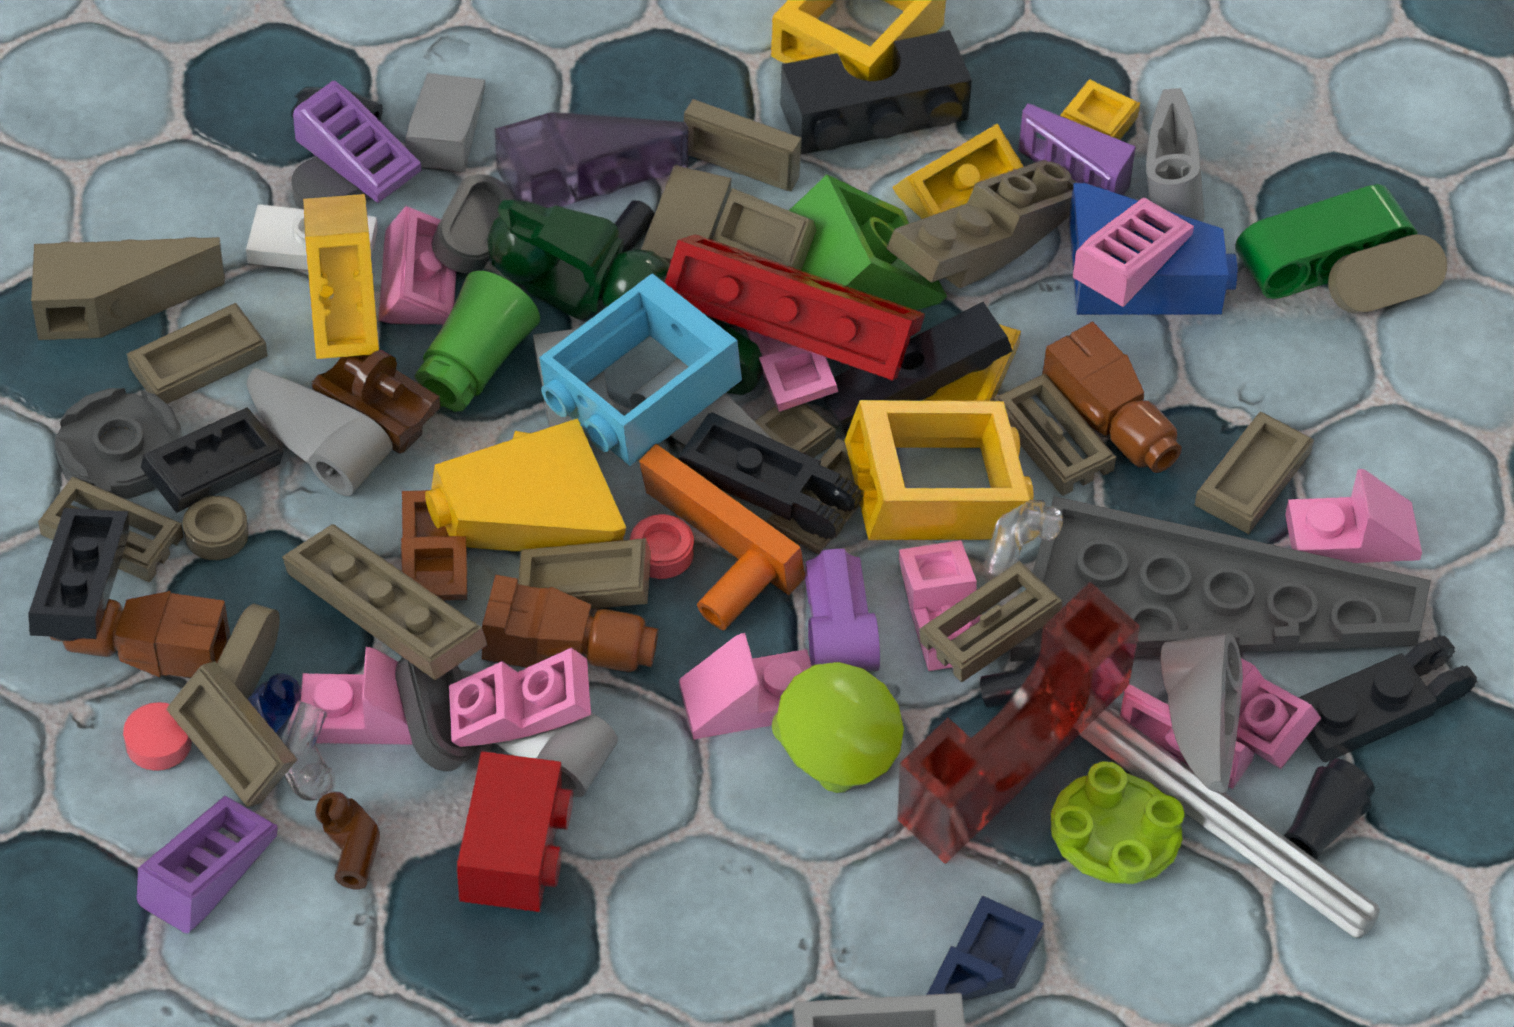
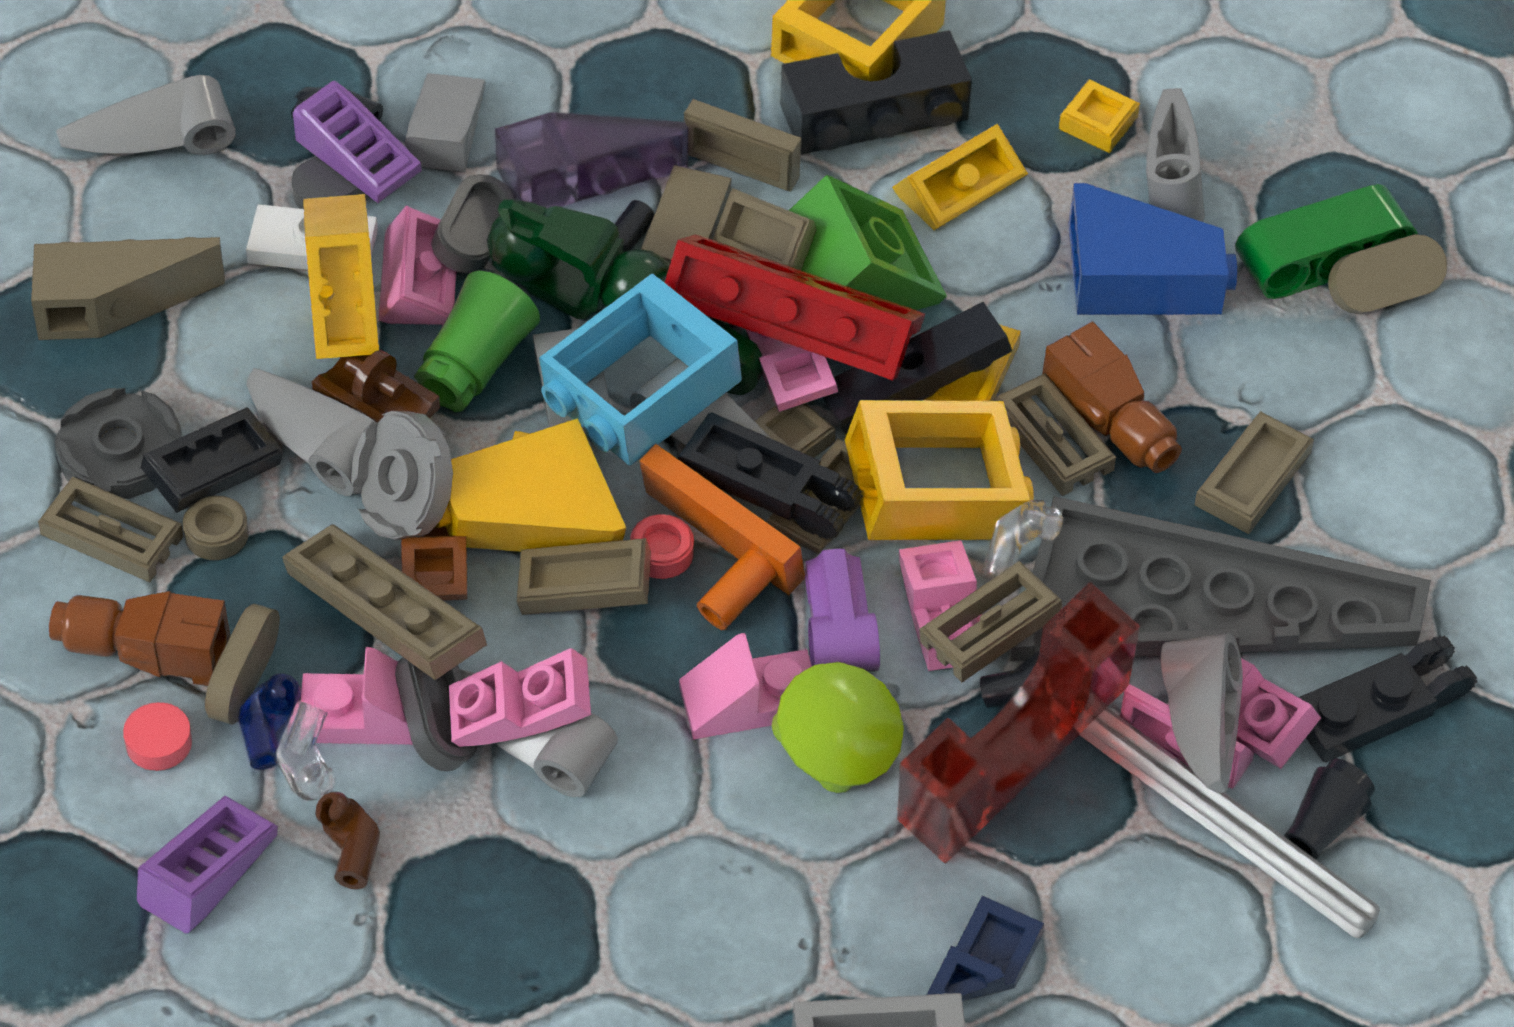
(79, 574): black plate -> none
(169, 116): none -> light grey piece
(197, 354): dark tan tile -> none
(231, 734): dark tan tile -> none
(402, 475): none -> light grey tile
(512, 831): red brick -> none
(537, 623): dark orange piece -> none
(992, 229): dark tan slope -> none
(1081, 150): medium lavender slope -> none
(1116, 825): lime dish -> none
(1122, 281): bright pink slope -> none
(1362, 528): bright pink slope -> none

